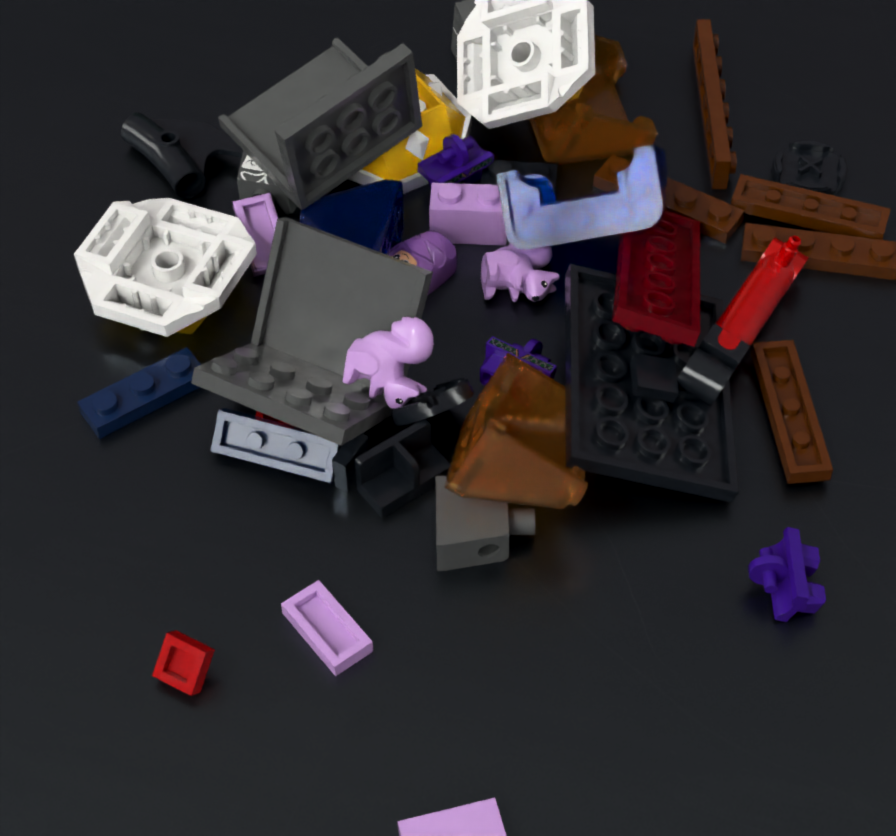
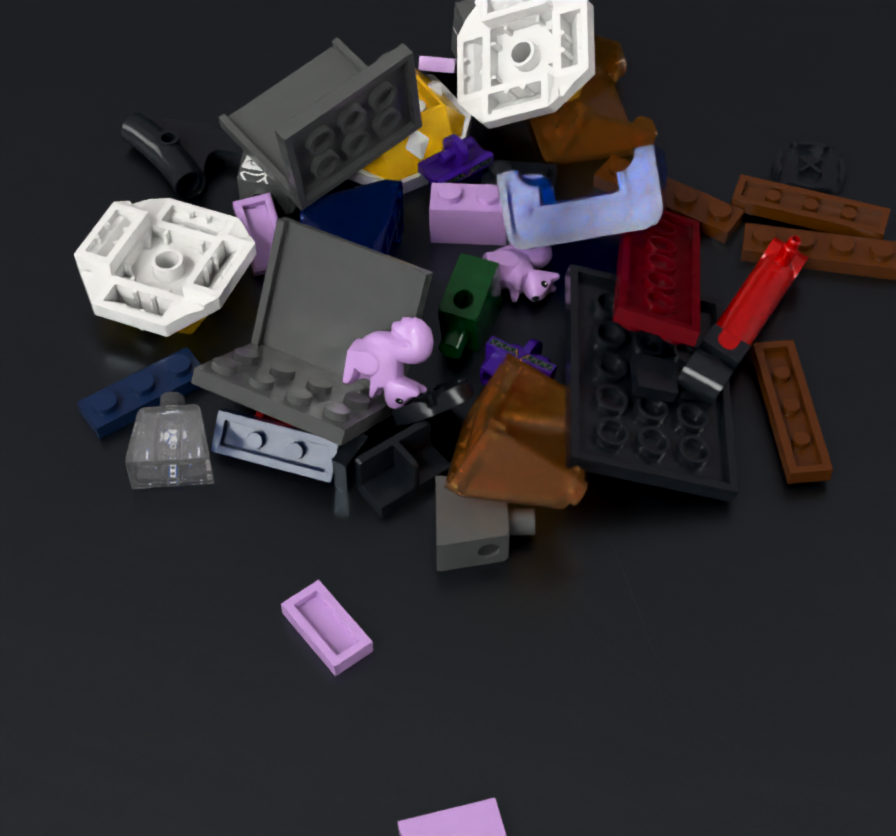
(169, 446): none -> clear torso
(183, 662): red plate -> none
(429, 251): medium lavender piece -> none
(437, 64): none -> lavender tile
(469, 305): none -> dark green torso
(714, 111): reddish brown plate -> none
(783, 574): dark purple hips -> none

